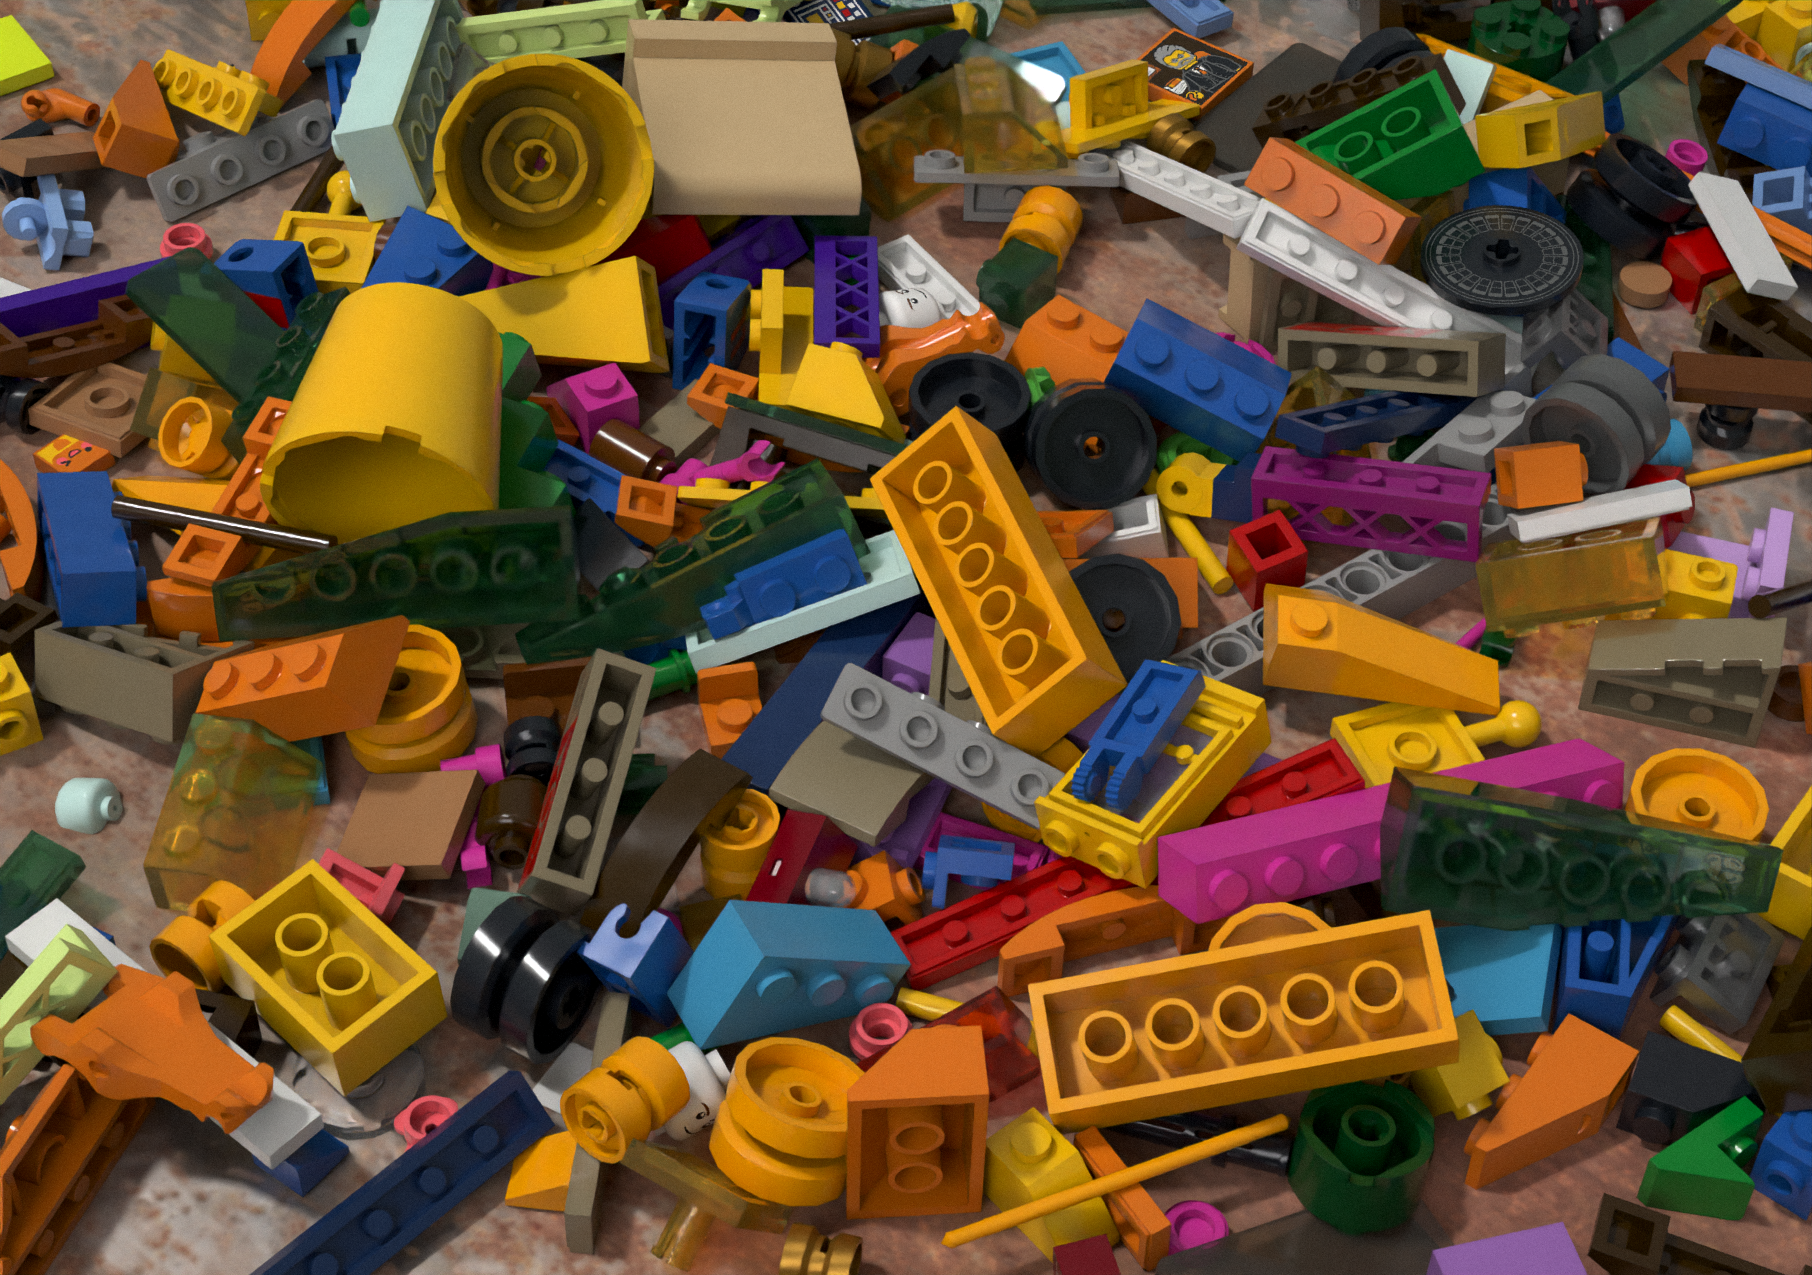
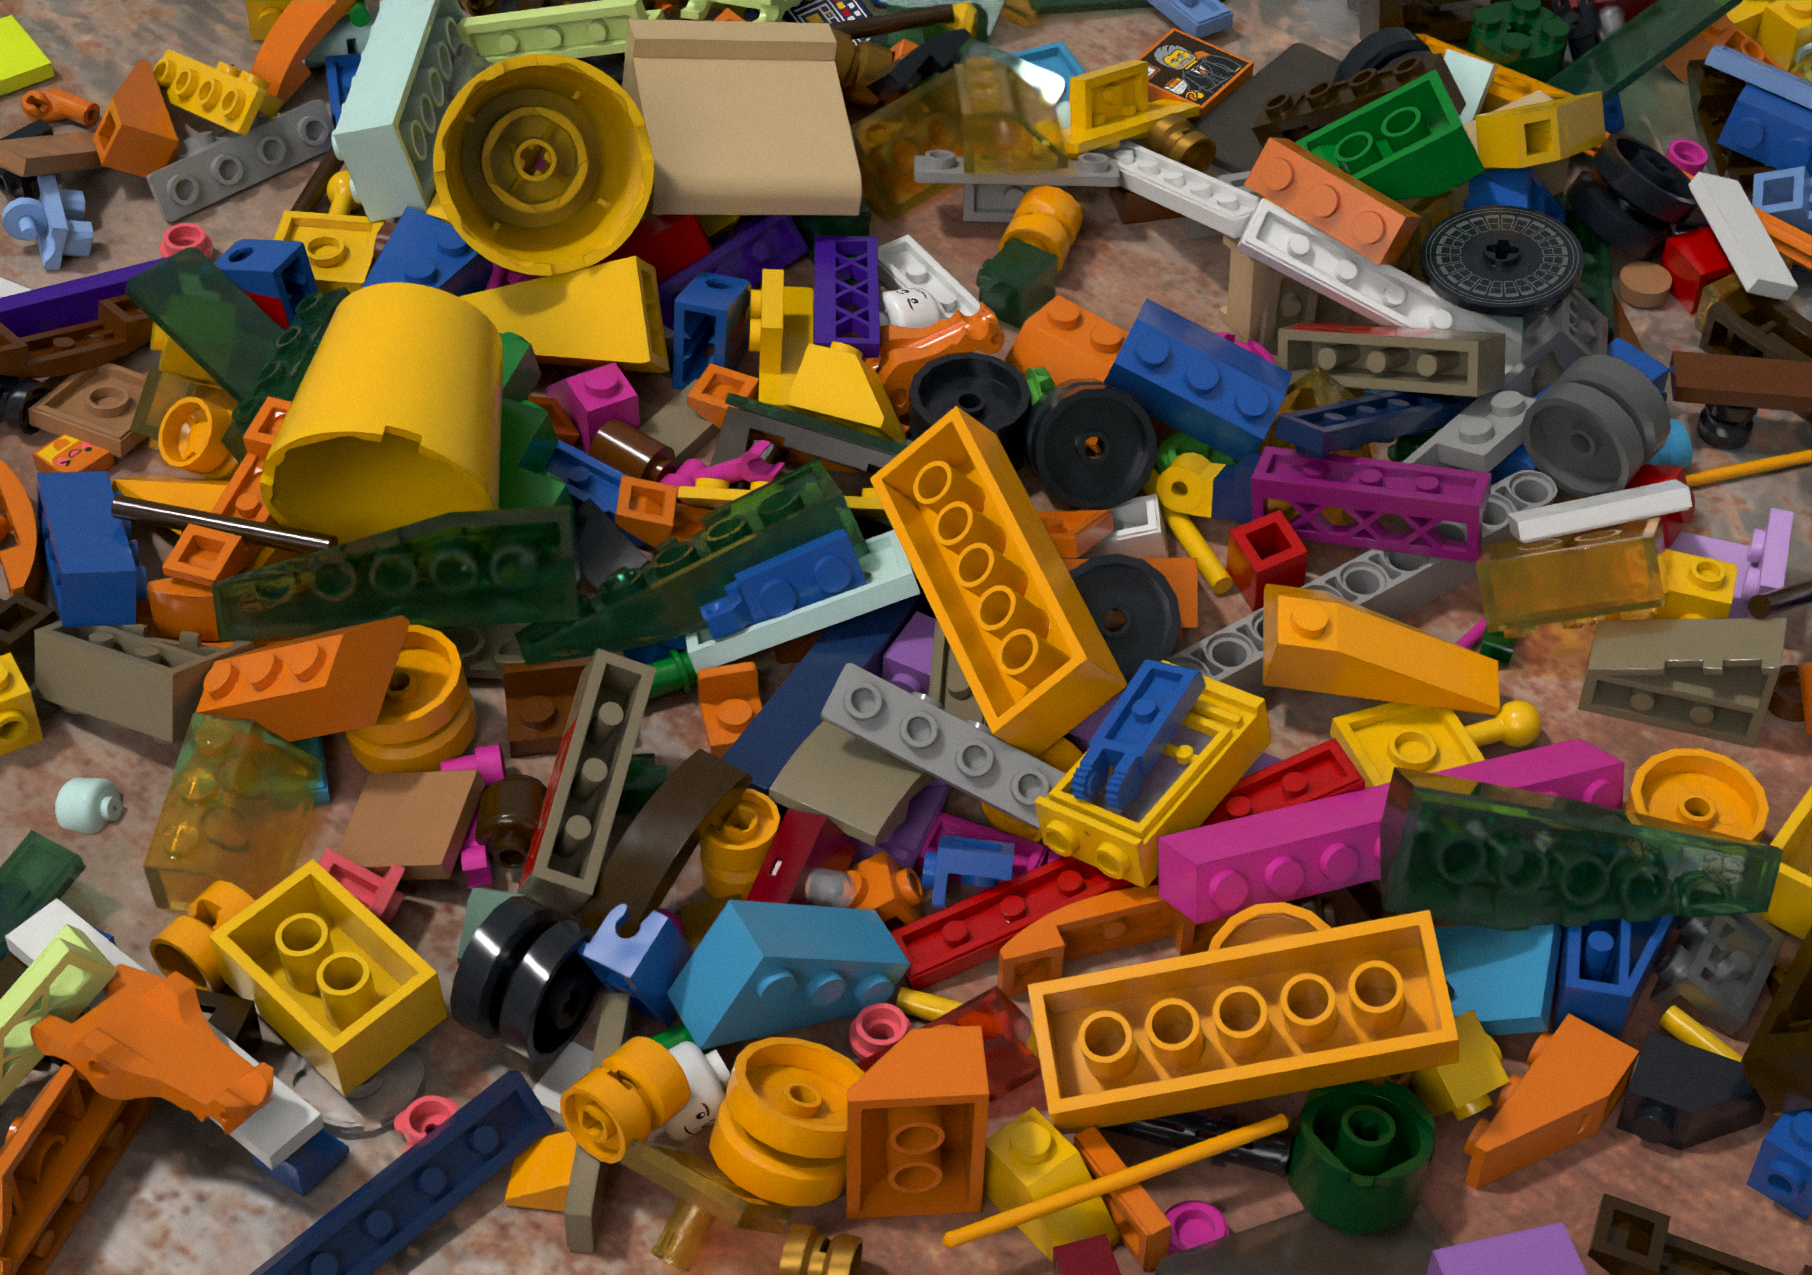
(532, 747): black wheel -> none
(1540, 474): orange brick -> none
(1704, 1167): green slope -> none

